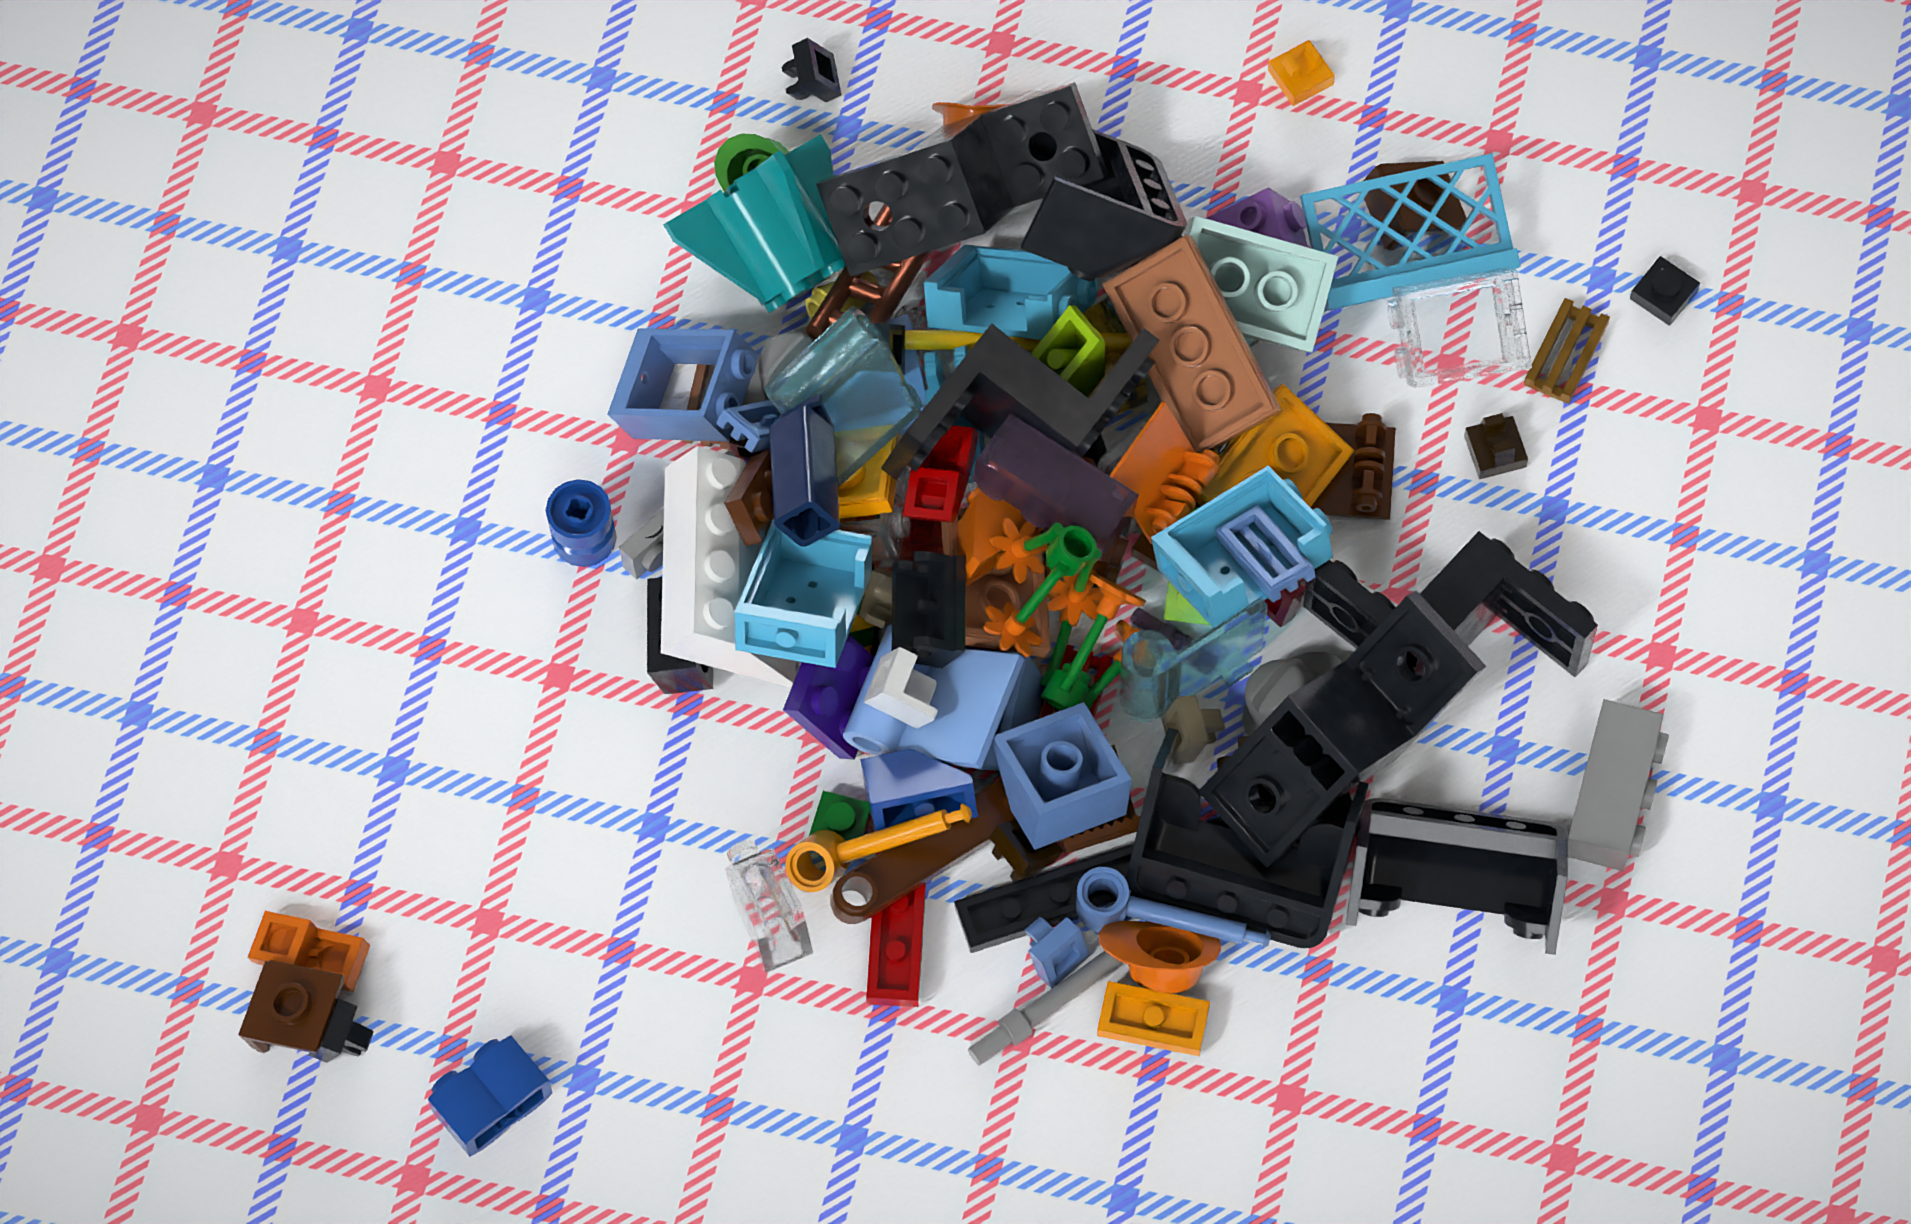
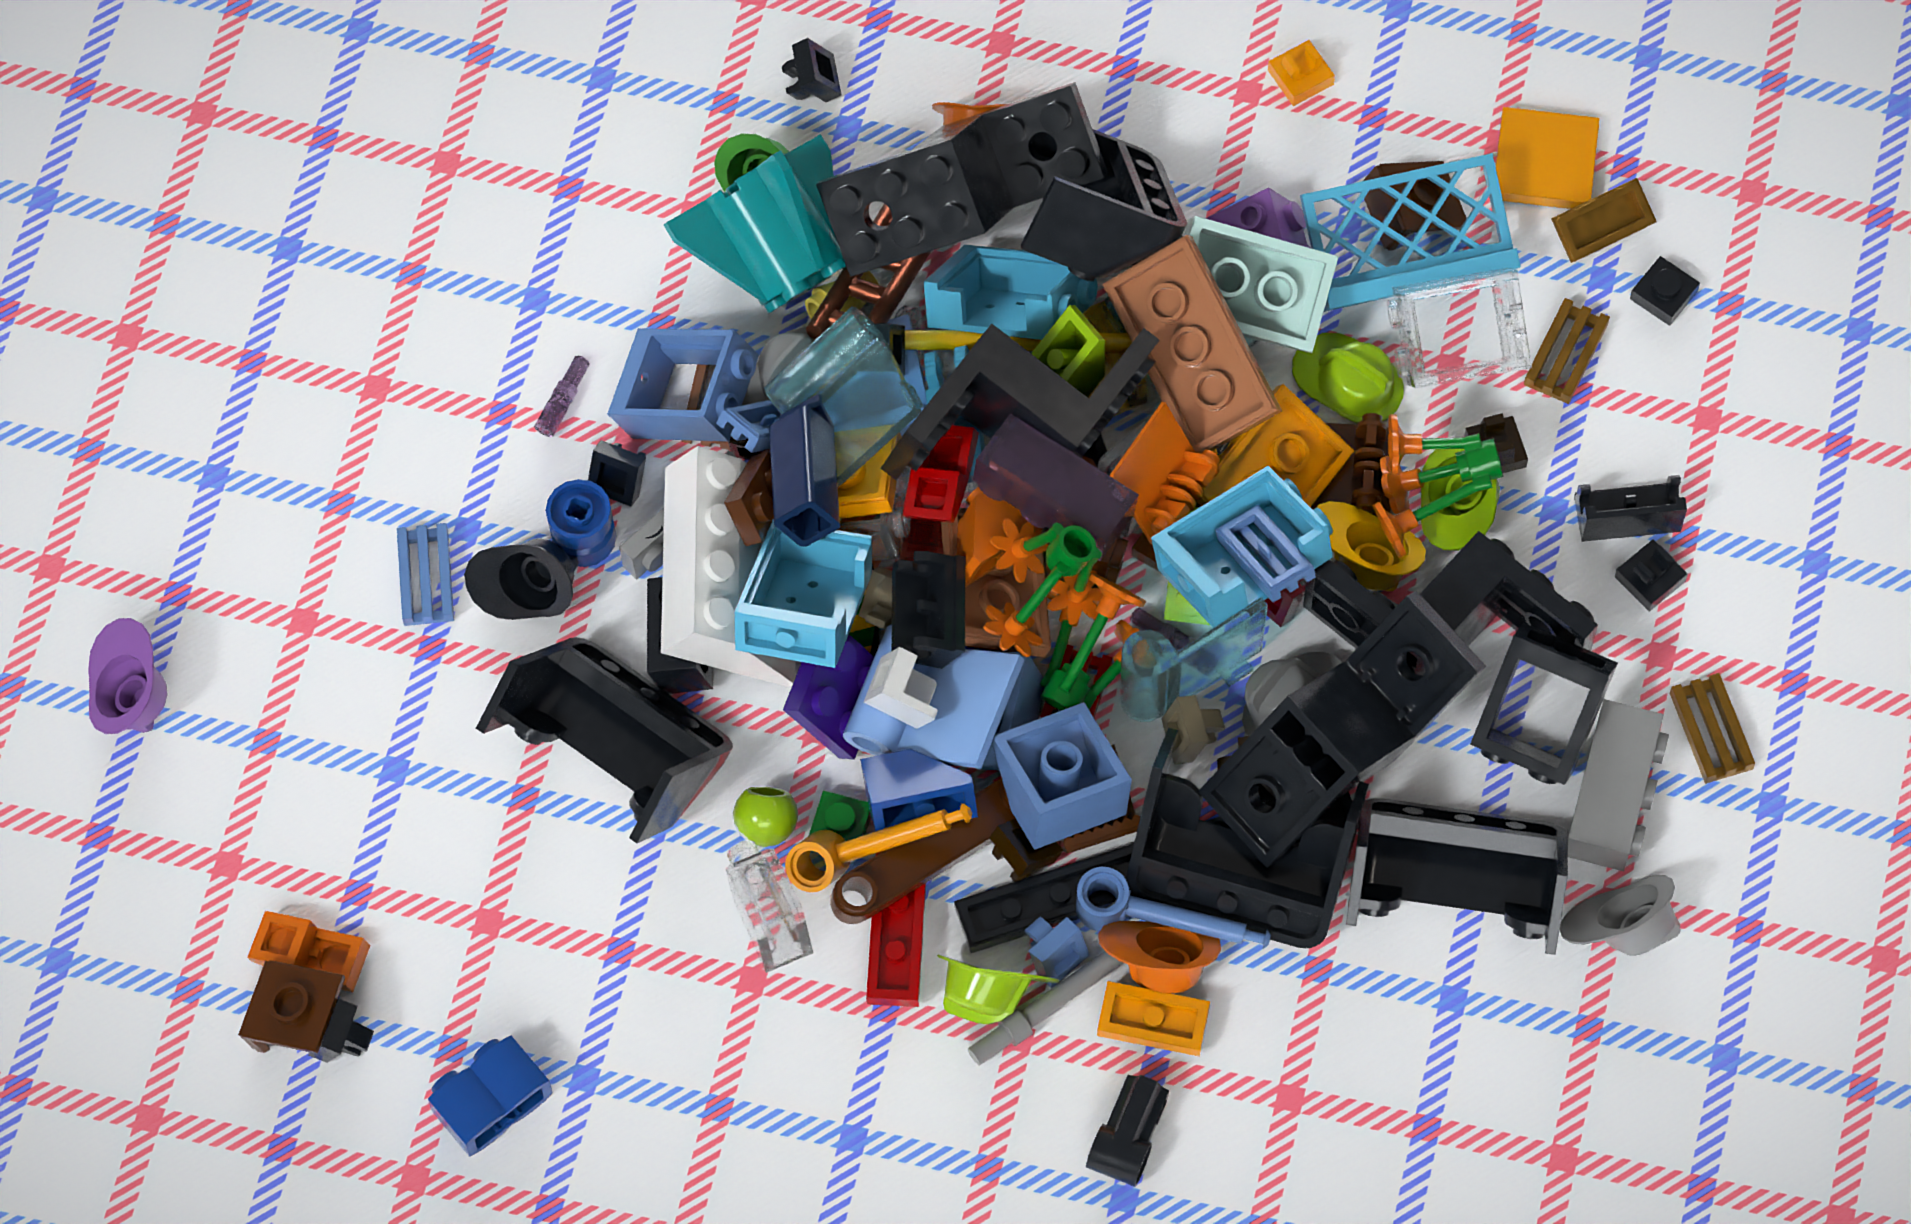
(123, 680): none -> medium lavender piece
(422, 537): none -> medium blue tile
(522, 580): none -> black piece
(561, 398): none -> clear purple pin
(616, 722): none -> black windscreen
(617, 471): none -> black tile
(765, 815): none -> lime piece
(984, 994): none -> lime piece
(1124, 1143): none -> black piece
(1349, 377): none -> lime piece
(1365, 549): none -> yellow piece
(1459, 522): none -> lime piece
(1476, 463): none -> plant
(1546, 157): none -> light orange tile
(1562, 660): none -> black window
(1603, 220): none -> pearl gold tile
(1626, 918): none -> light grey piece
(1630, 510): none -> black hinge
(1651, 575): none -> black tile
(1717, 688): none -> pearl gold tile

